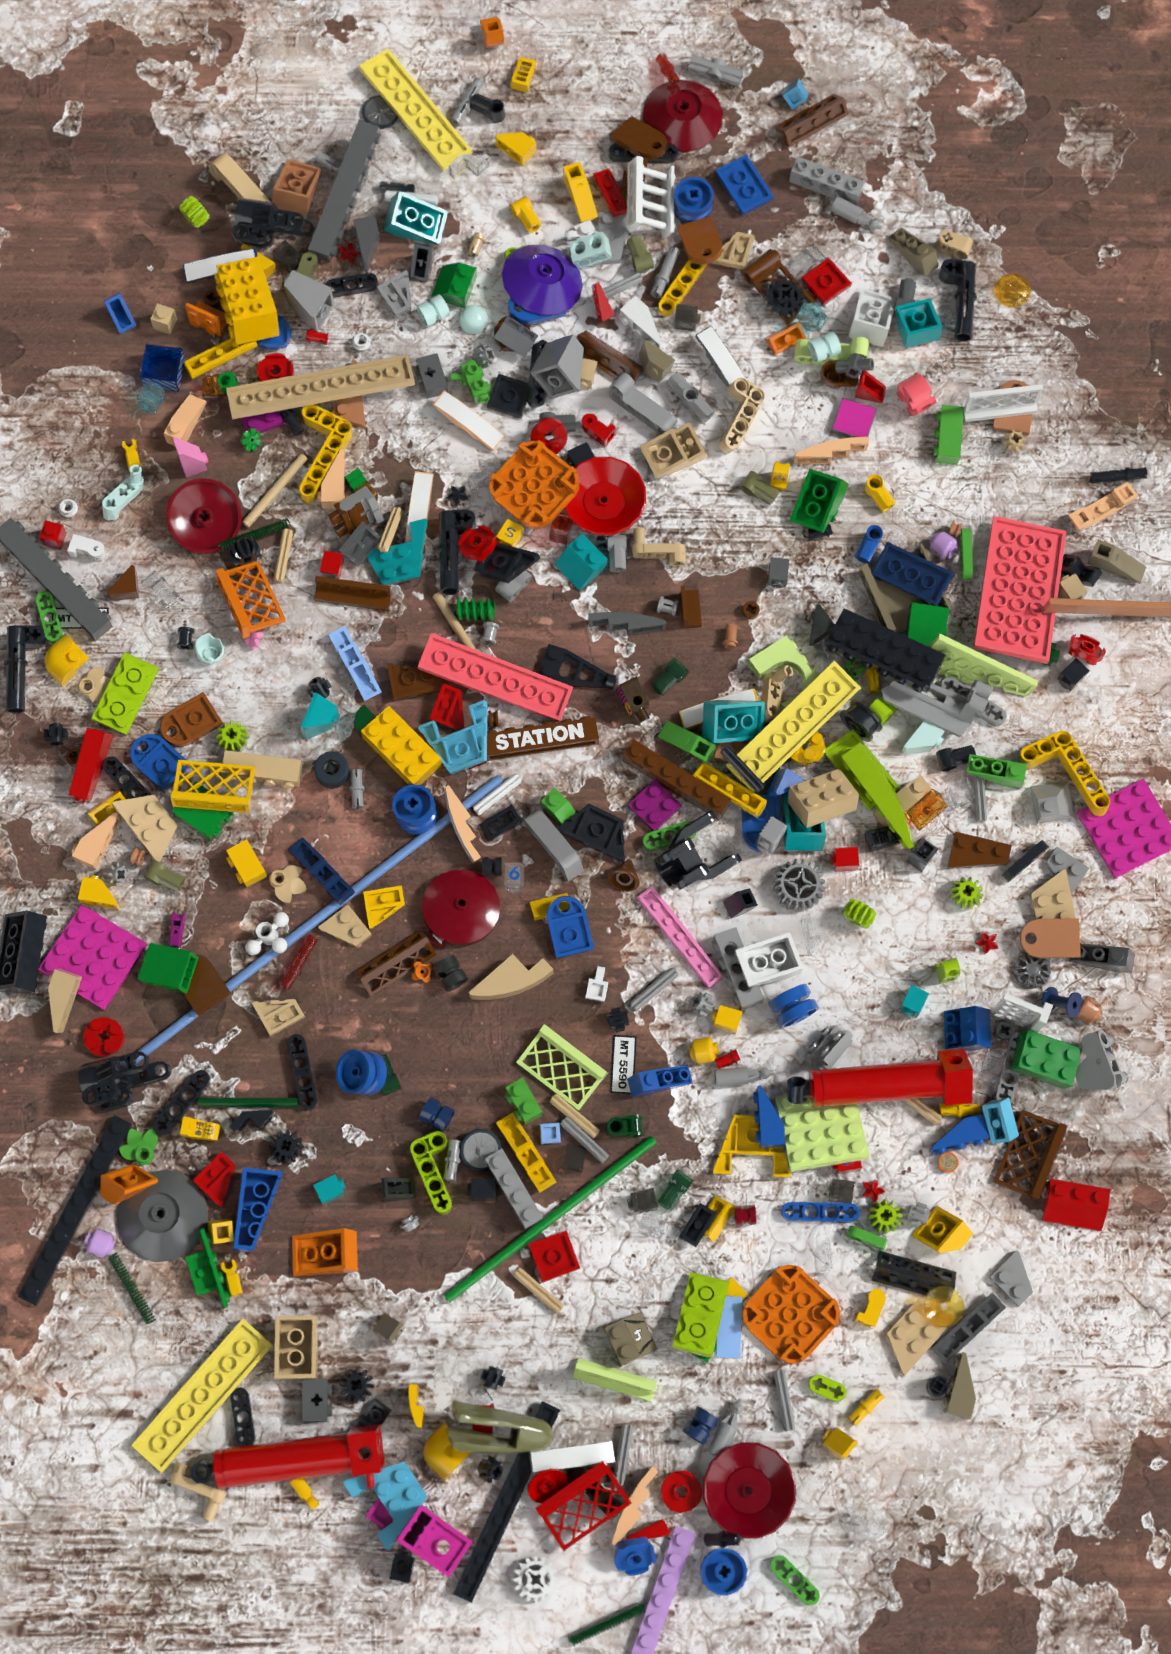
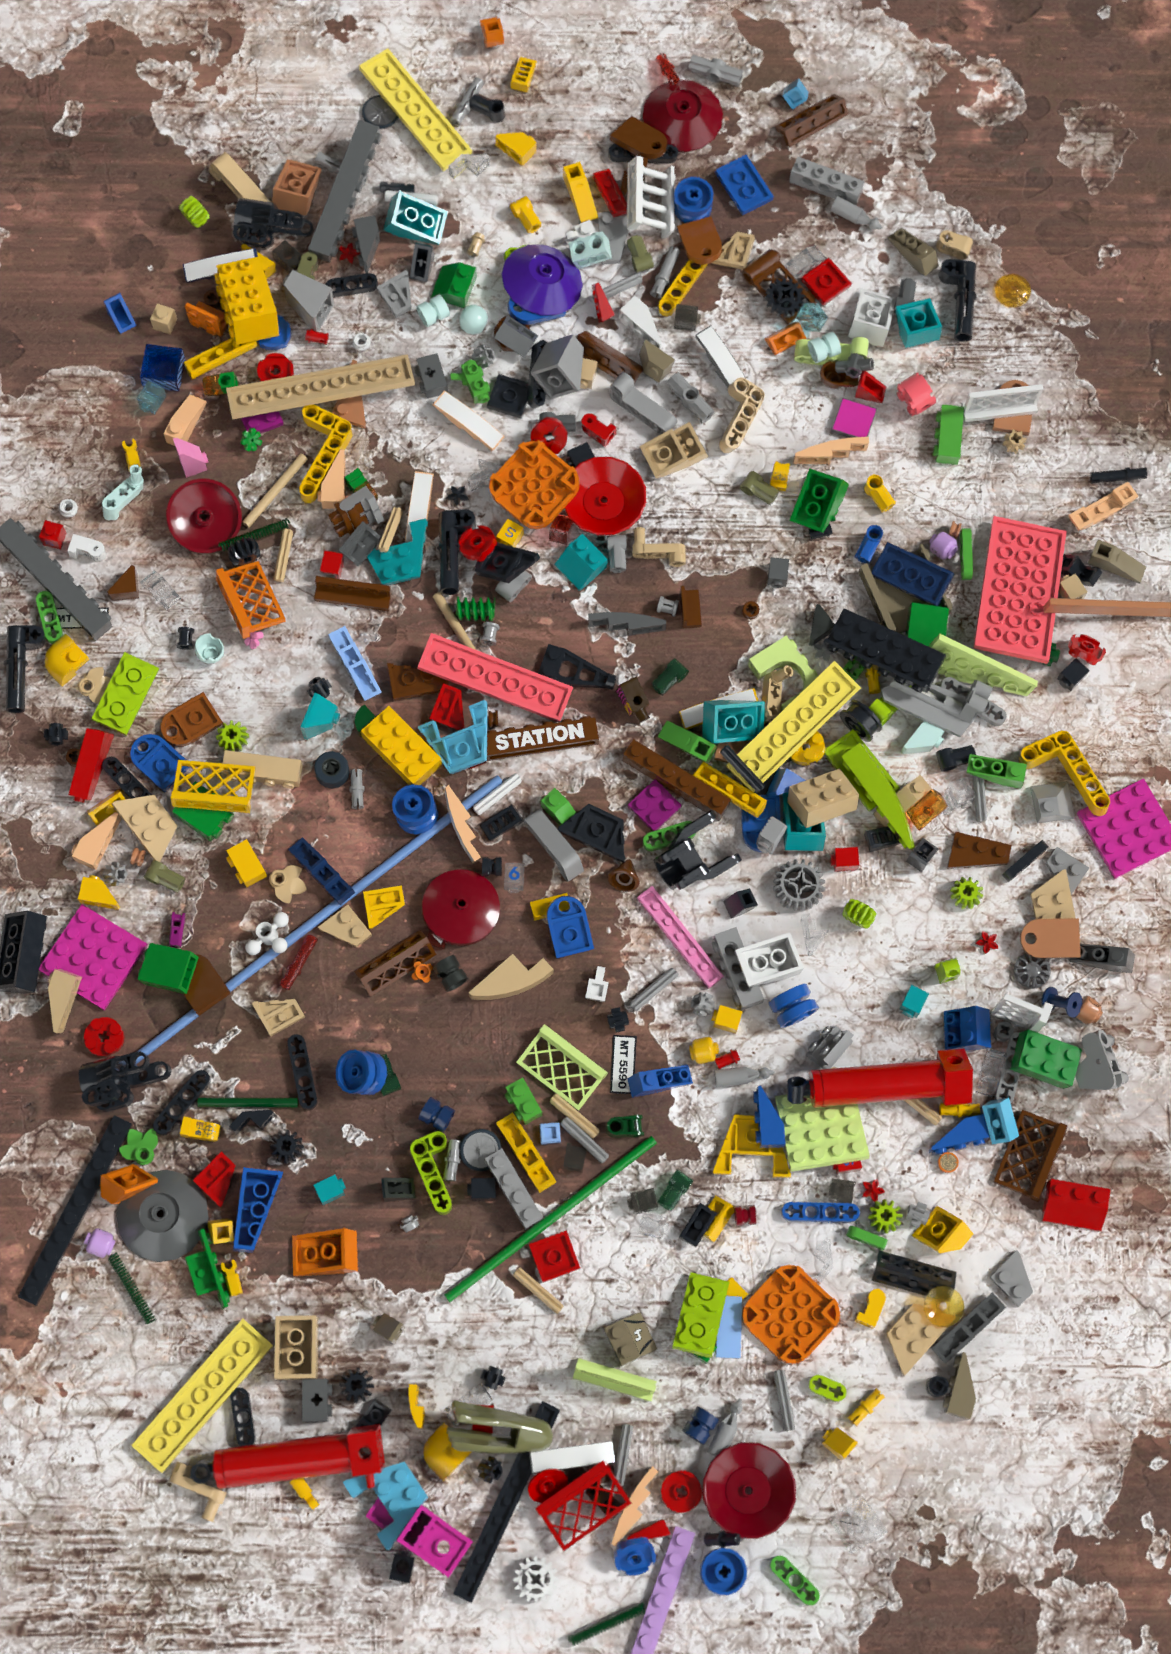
(292, 420): black axle -> none
(730, 636): nougat pin -> none

